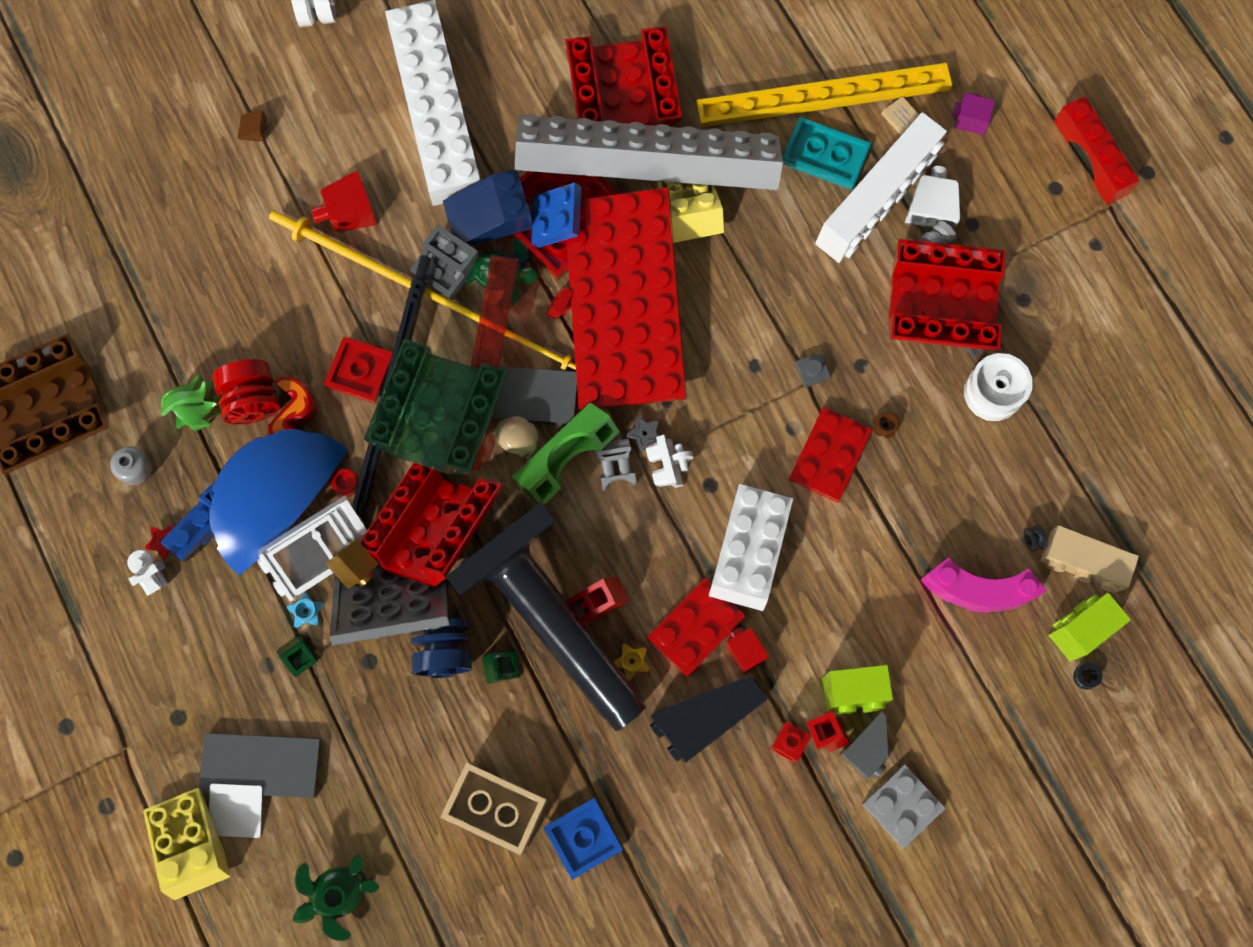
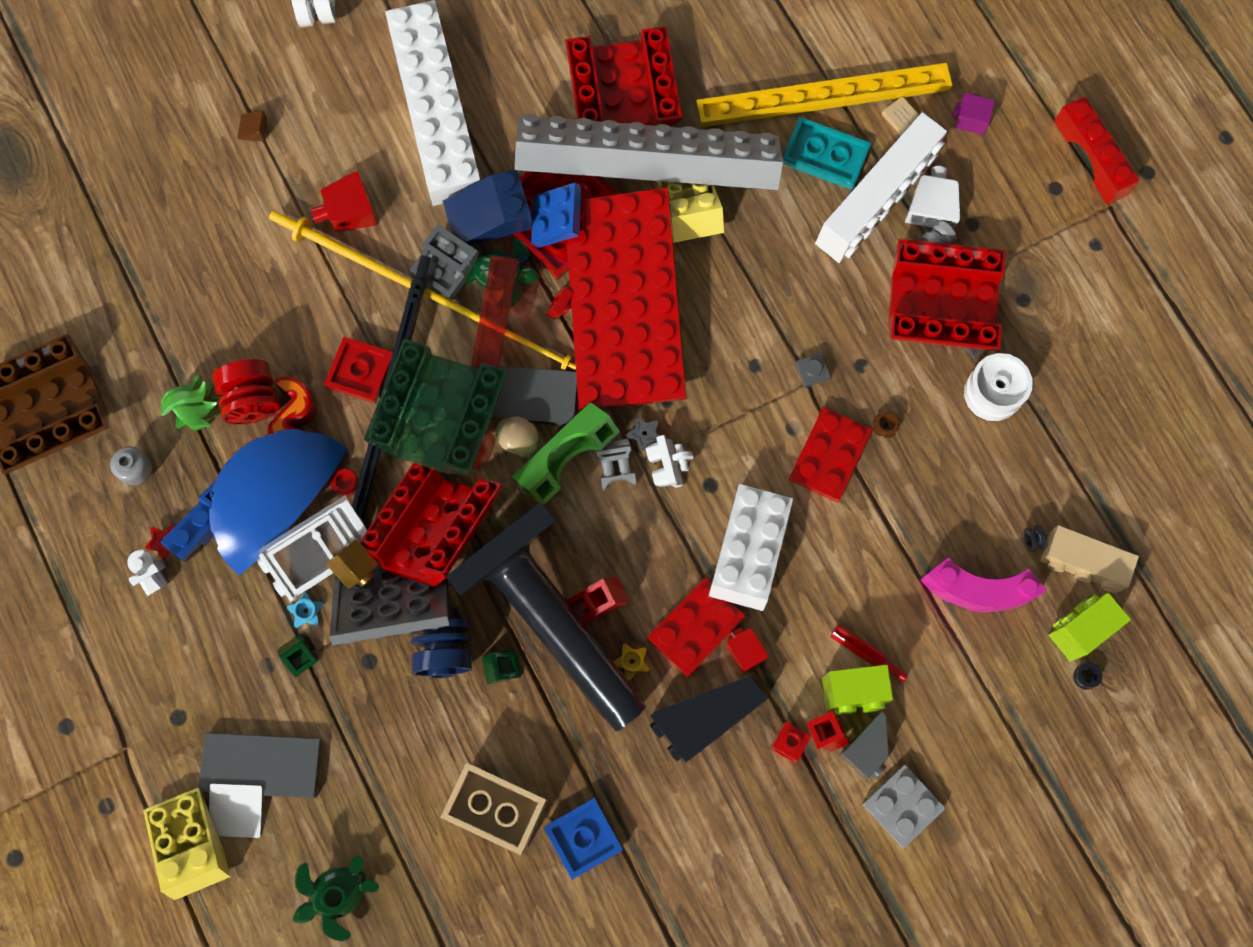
(865, 650): none -> red axle

